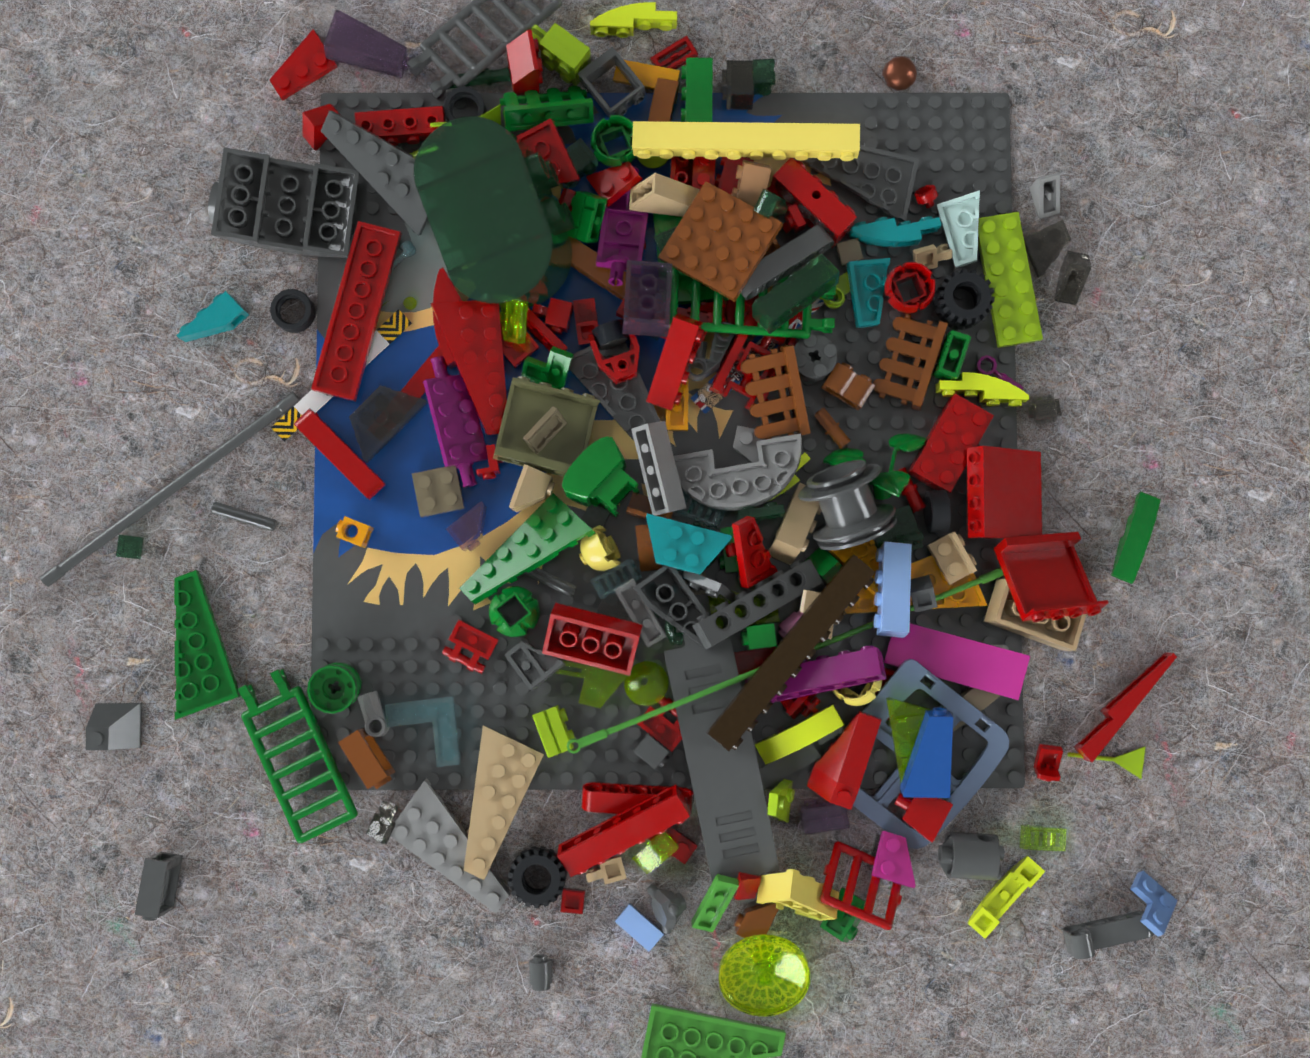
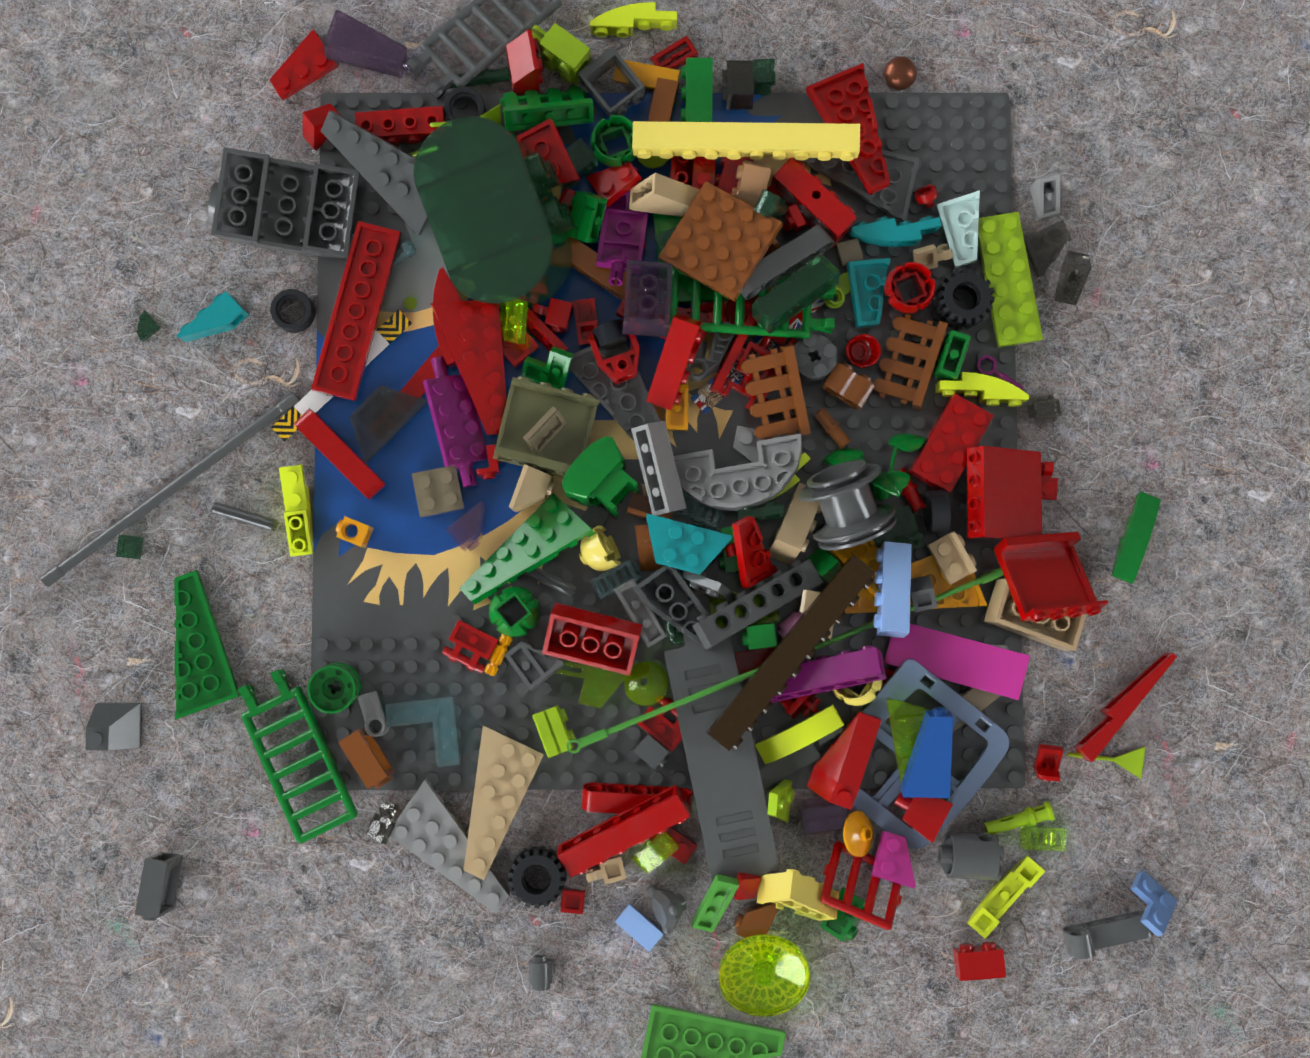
(146, 326): none -> clear green tile
(297, 510): none -> neon yellow slope
(498, 655): none -> light orange axle
(847, 101): none -> red wing
(858, 834): none -> light orange dish
(863, 350): none -> red hair
(979, 961): none -> red brick
(1029, 816): none -> lime pin
(1049, 484): none -> red plate

